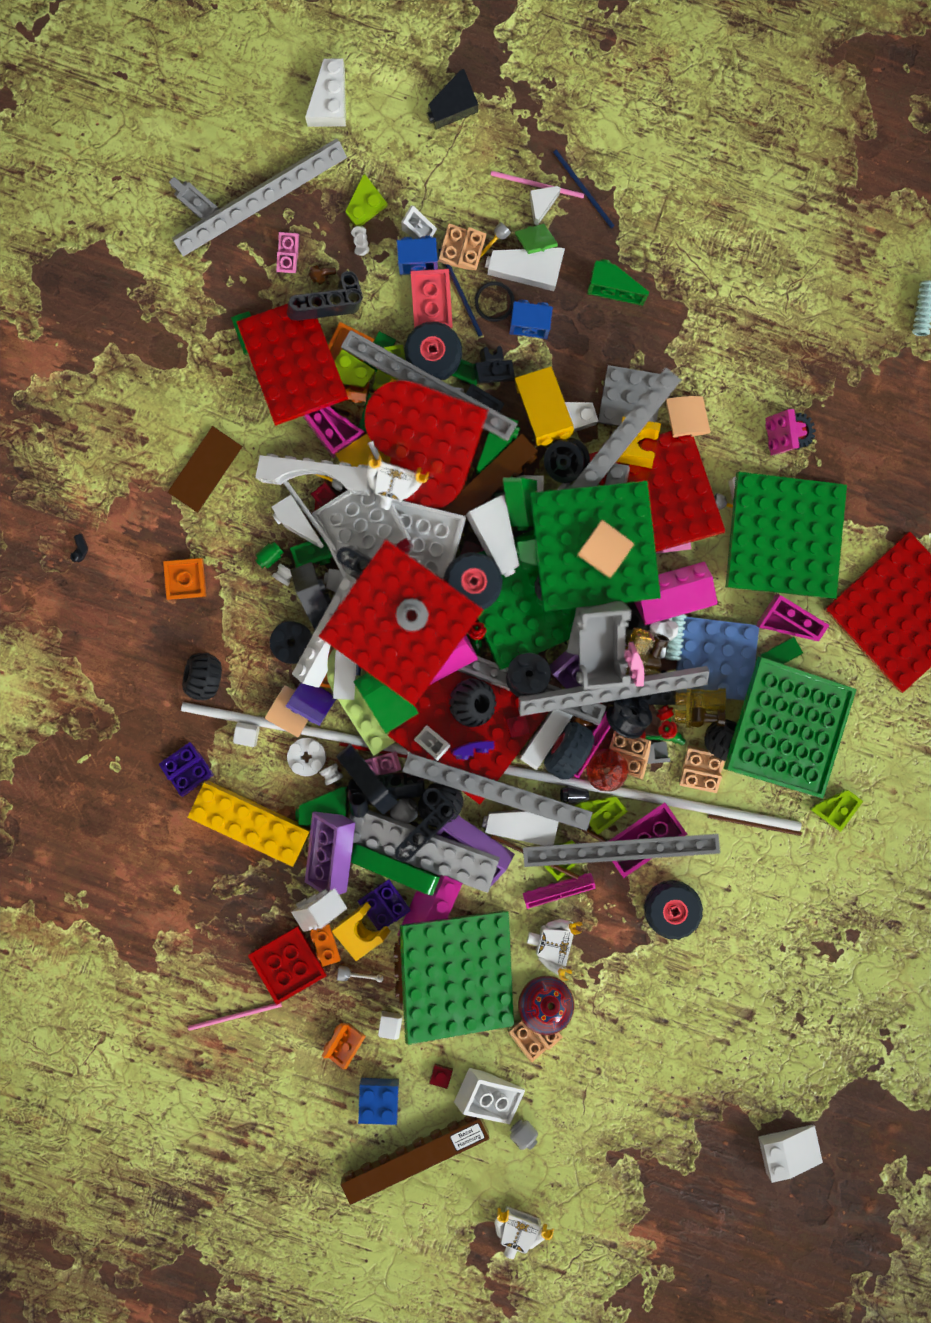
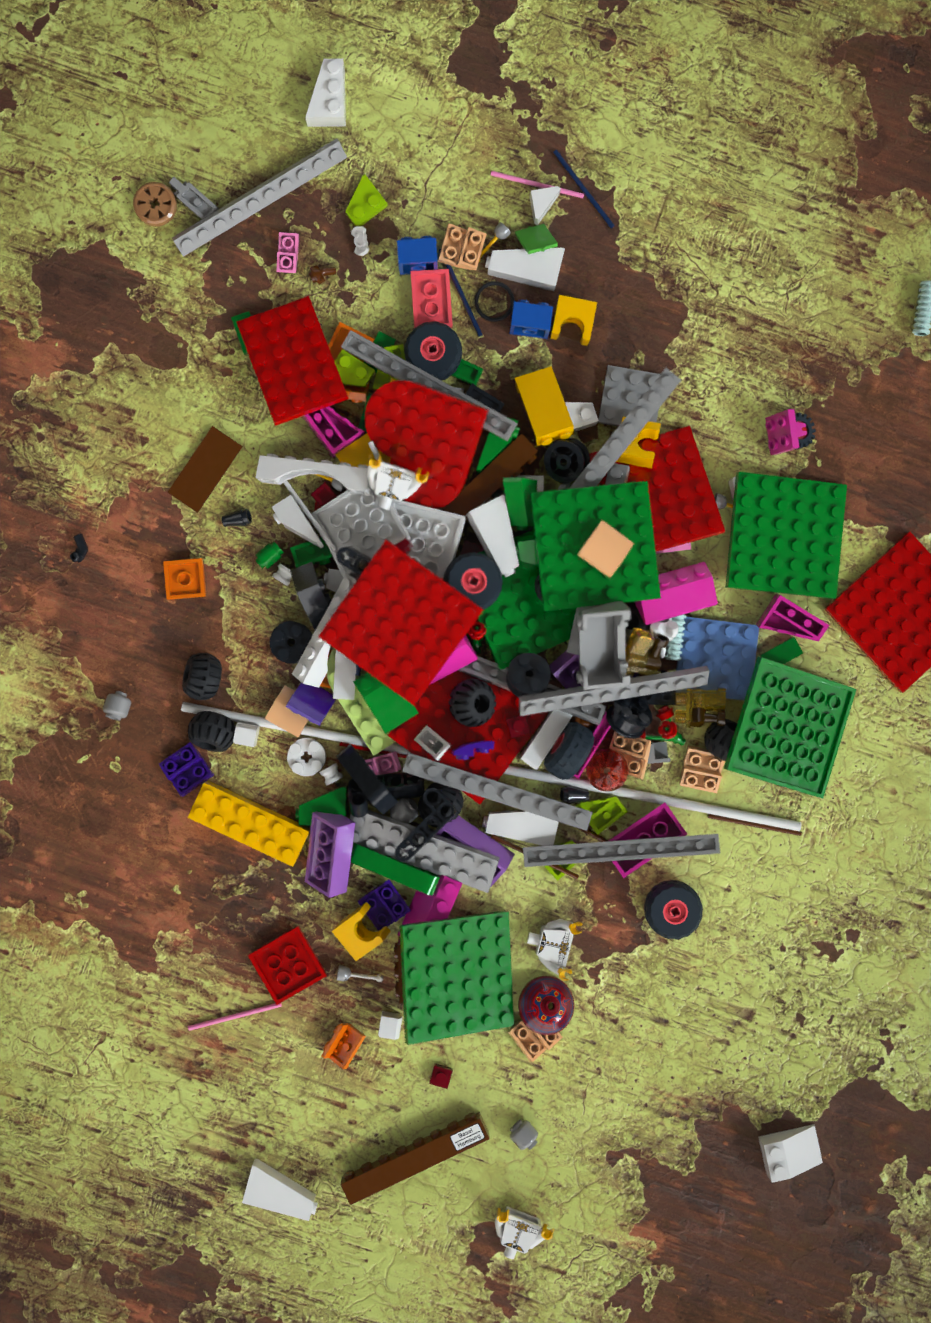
(117, 706): none -> light grey head
(149, 194): none -> medium nougat wheel
(211, 731): none -> black wheel
(240, 517): none -> black cone
(278, 1193): none -> white slope
(301, 306): black beam -> none
(318, 910): white wedge -> none
(325, 944): orange bracket -> none
(378, 1101): blue brick -> none
(416, 224): white slope -> none
(421, 612): light grey piece -> none
(453, 102): black slope -> none
(488, 1097): white slope -> none
(493, 367): black plate -> none
(558, 890): dark pink piece -> none
(577, 312): none -> yellow piece
(613, 283): green slope -> none
(636, 667): bright pink slope -> none
(687, 416): light nougat slope -> none
(838, 809): lime wing -> none

